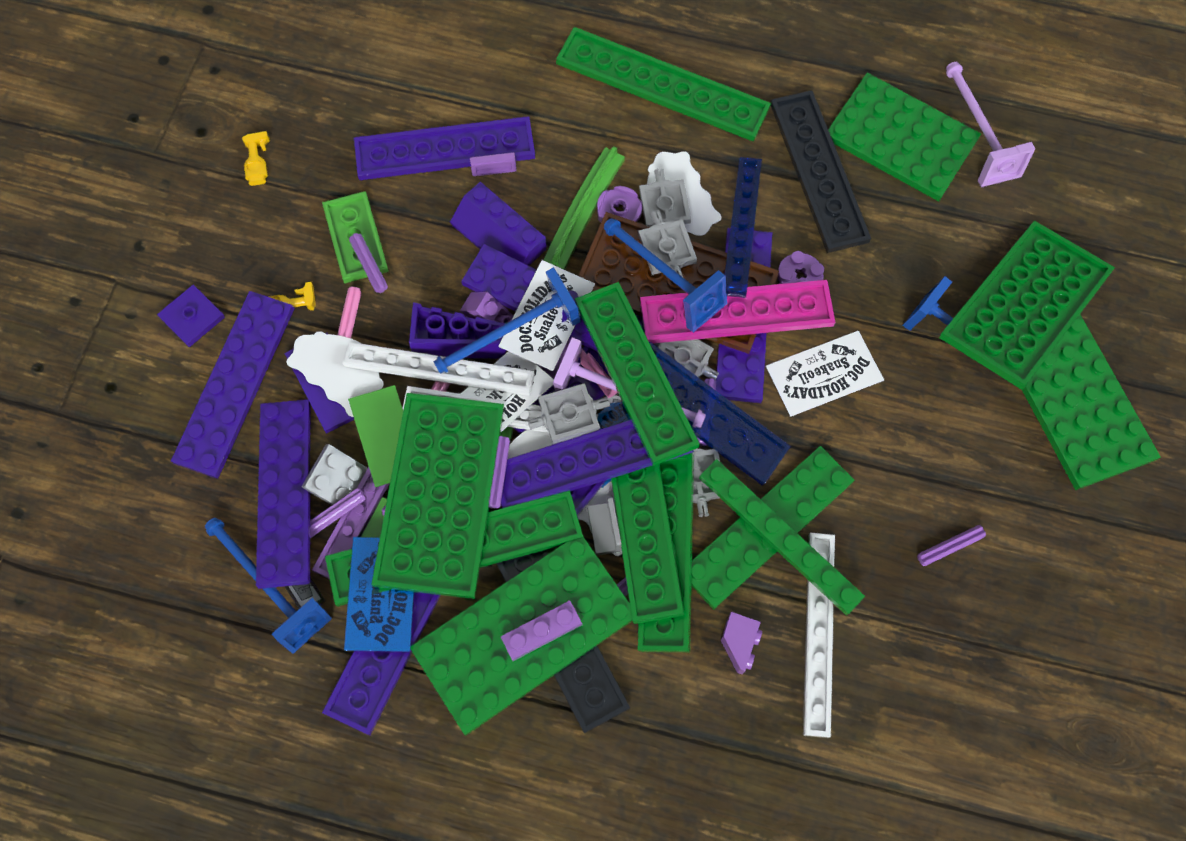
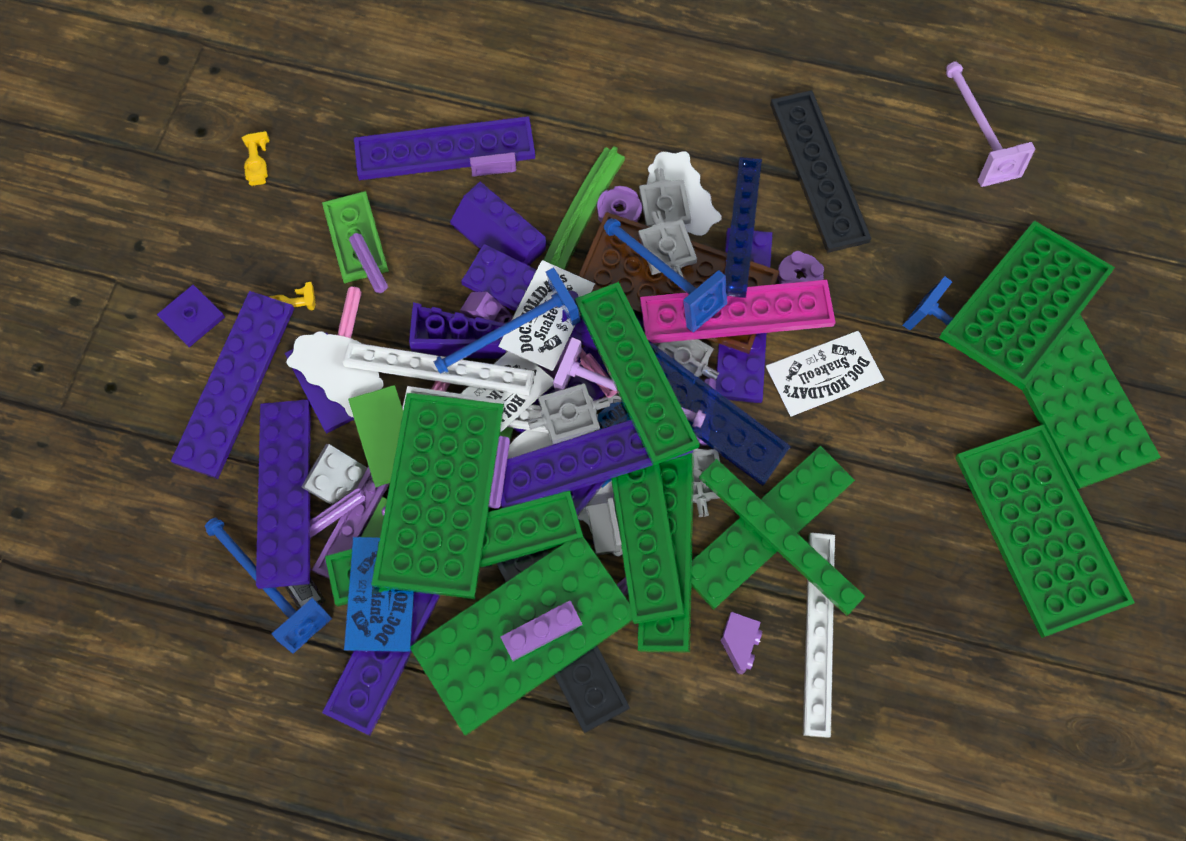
(663, 84): green plate -> none
(903, 136): green plate -> none
(951, 545): medium lavender axle -> none
(1043, 531): none -> green plate

